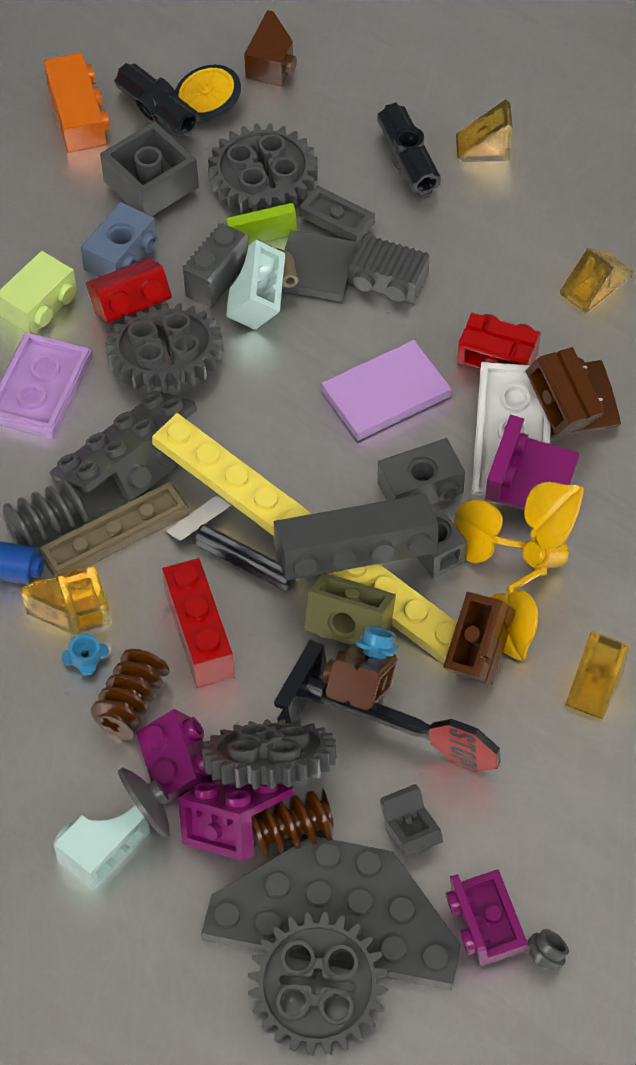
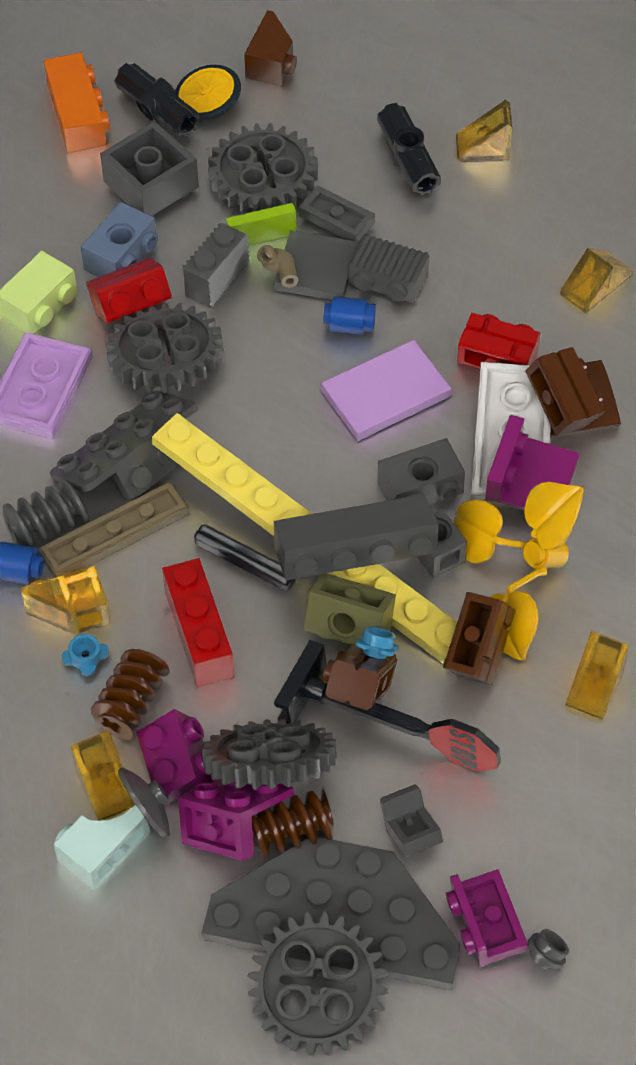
(97, 769): none -> clear yellow slope
(198, 517): white sticker -> none
(258, 288): light aqua arch -> none
(349, 315): none -> blue brick

